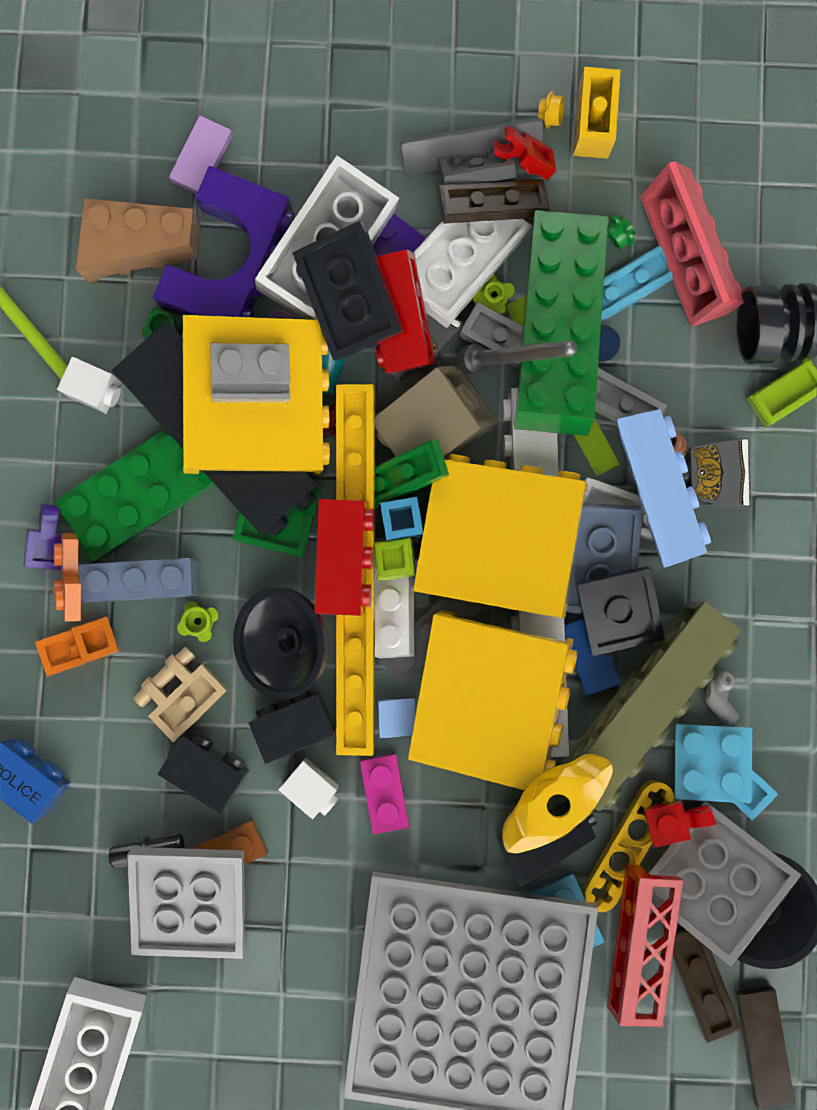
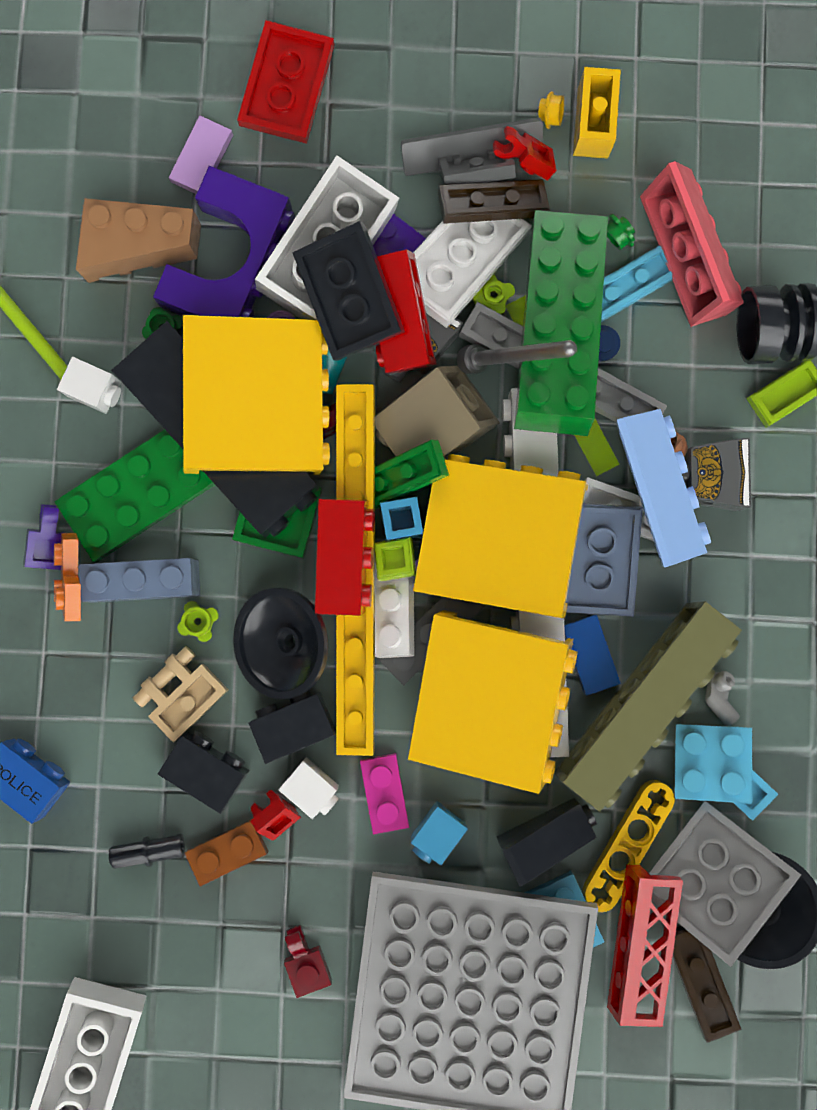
(76, 646): orange slope -> none
(187, 902): light grey plate -> none
(250, 372): light grey plate -> none
(275, 817): none -> red tile
(286, 81): none -> red plate
(306, 966): none -> dark red plate
(396, 717): light blue slope -> none
(437, 834): none -> dark azure brick
(531, 822): yellow piece -> none
(620, 611): black plate -> none
(671, 824): red plate -> none
(765, 1047): dark brown tile -> none

